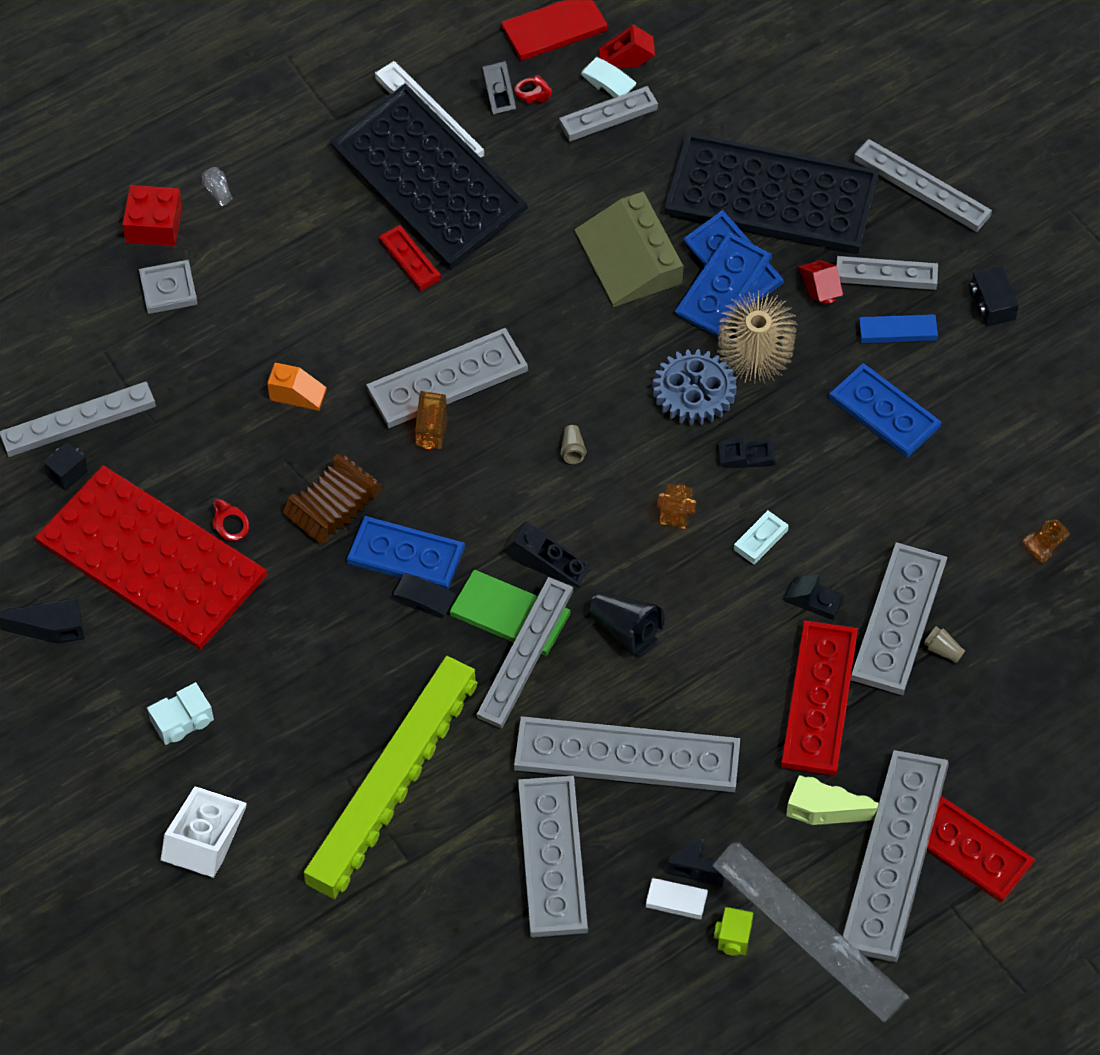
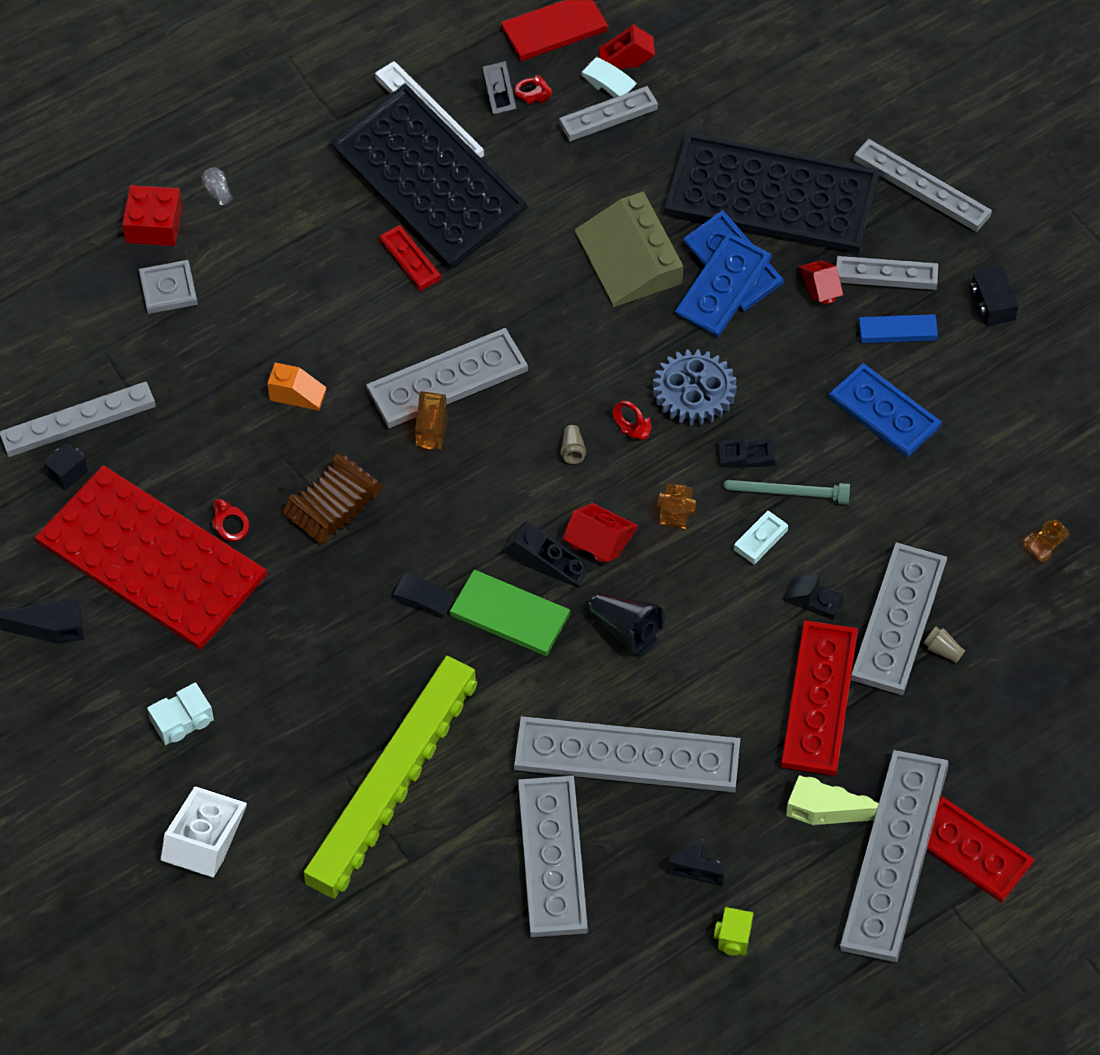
(403, 550): blue tile -> none
(525, 652): light grey plate -> none
(599, 532): none -> red slope
(639, 429): none -> red piece
(676, 898): white tile -> none
(756, 337): tan piece -> none
(811, 931): clear brick -> none
(838, 493): none -> sand green piece

